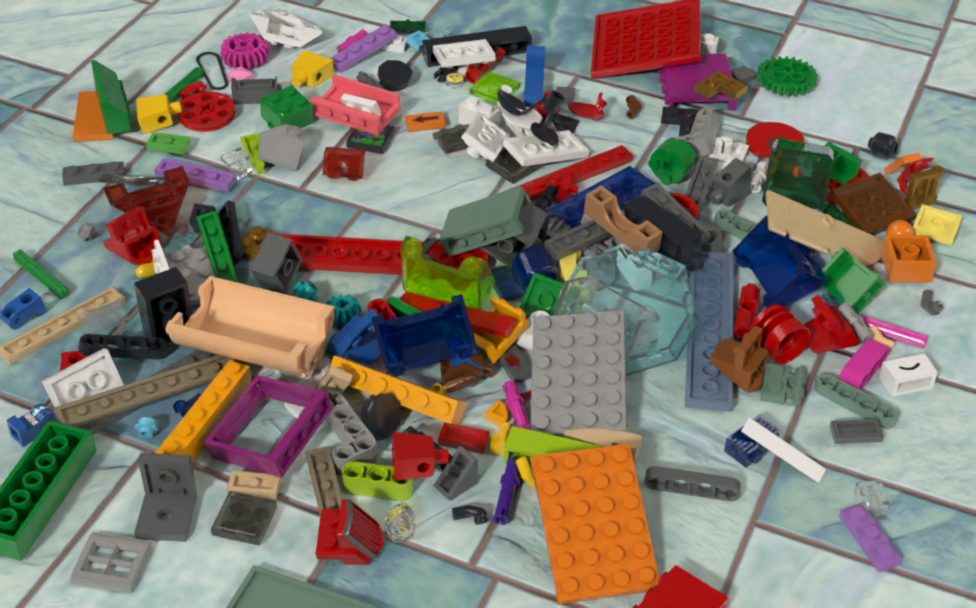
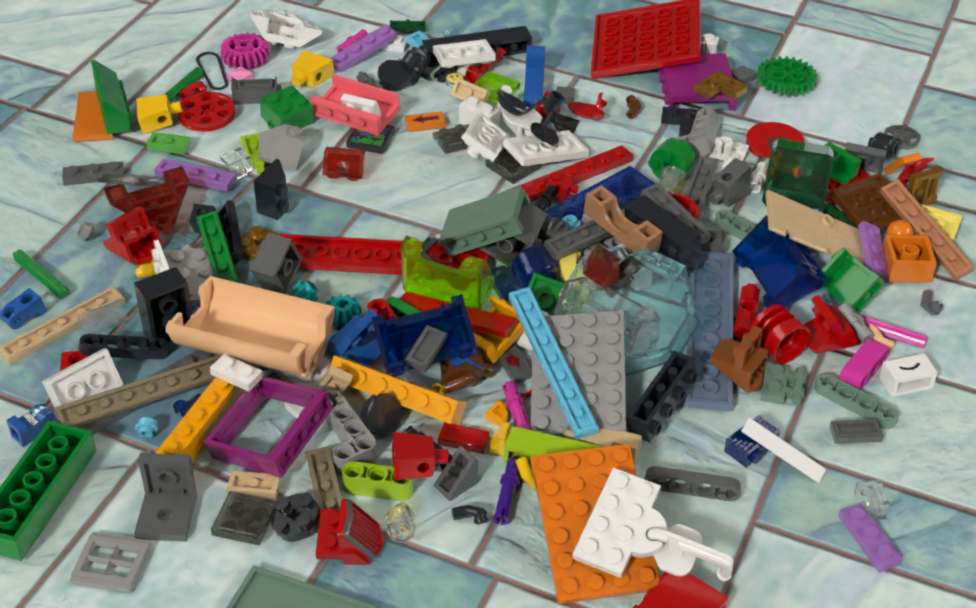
(236, 372): none -> white plate
(271, 191): none -> black slope
(287, 508): none -> black plate
(417, 62): none -> black piece
(426, 348): none -> dark grey tile
(464, 89): none -> tan plate
(553, 364): none -> medium azure tile
(571, 220): none -> medium azure plate
(602, 266): none -> clear red brick
(620, 530): none -> white plate
(628, 267): none -> pearl dark grey plate
(662, 396): none -> black brick
(672, 179): none -> clear rock
(872, 158): none -> dark grey tile
(873, 249): none -> medium lavender plate
(903, 136): none -> flat silver wheel
(911, 211): none -> nougat plate

